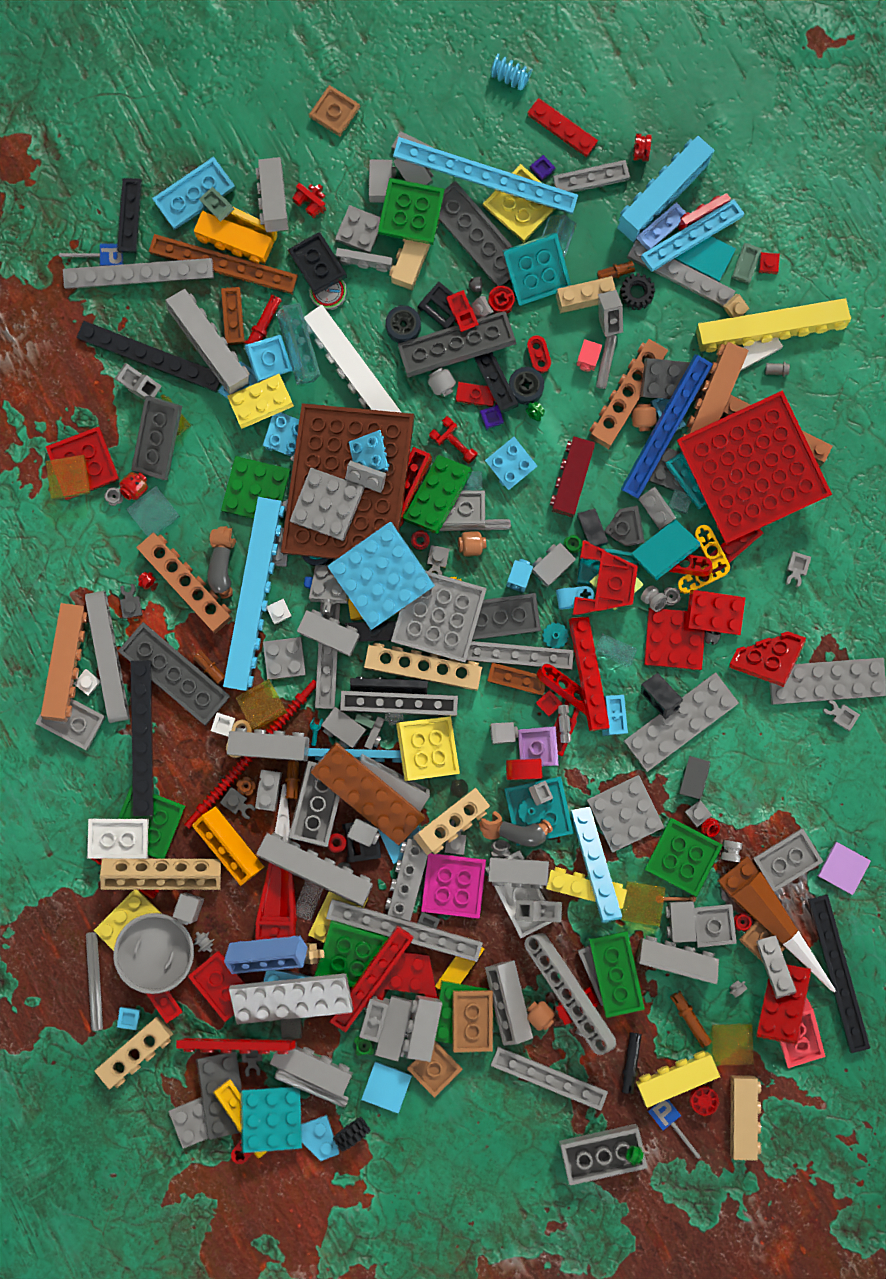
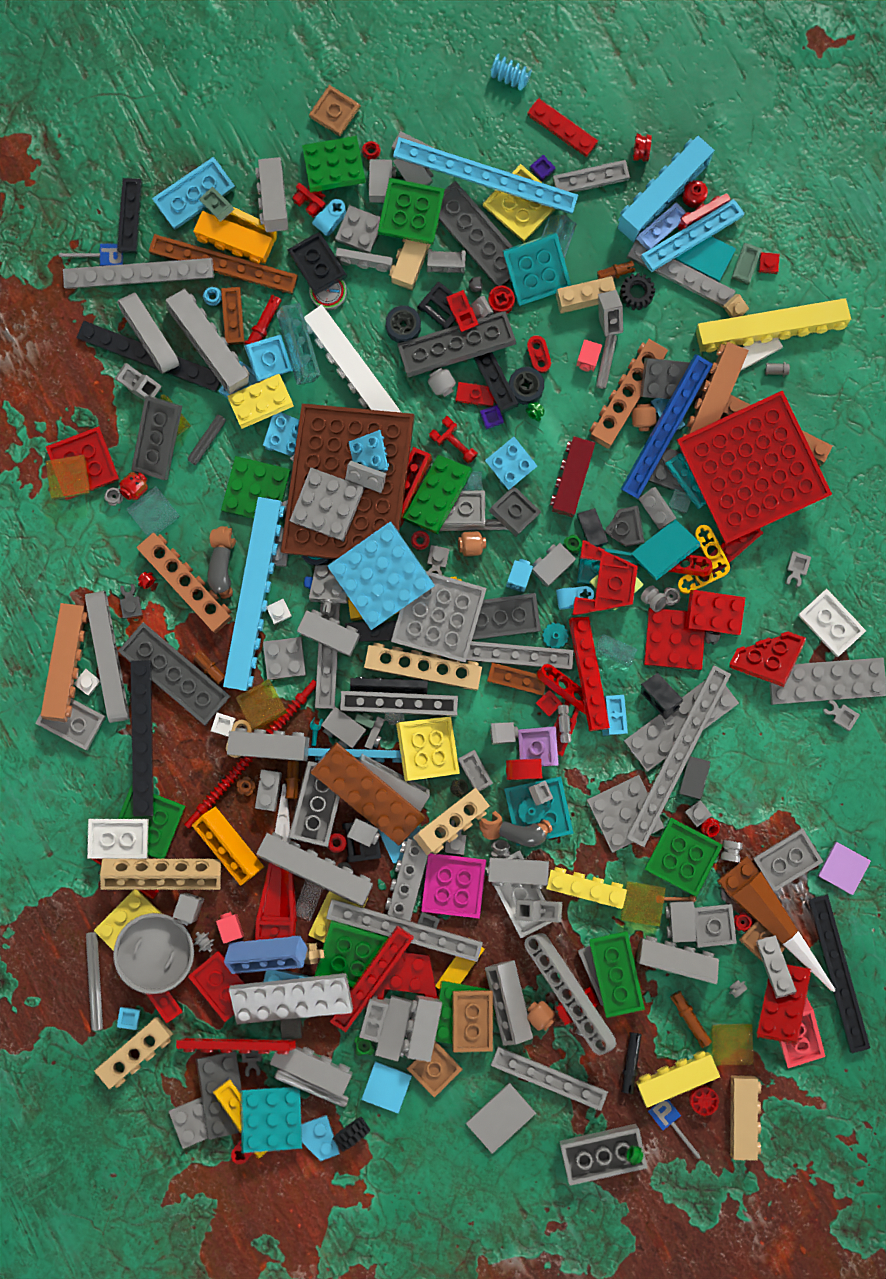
(148, 333): none -> light grey beam
(206, 439): none -> dark grey axle
(210, 291): none -> medium azure plate
(229, 927): none -> coral brick
(235, 801): dark grey plate -> none
(328, 219): none -> medium azure piece
(333, 164): none -> green plate
(371, 145): none -> red plate
(446, 261): none -> light grey hinge
(475, 770): none -> light grey plate
(500, 1118): none -> light grey tile
(514, 511): none -> dark grey plate
(596, 865): plate -> none
(678, 756): none -> light grey plate
(694, 193): none -> red head
(831, 623): none -> white plate

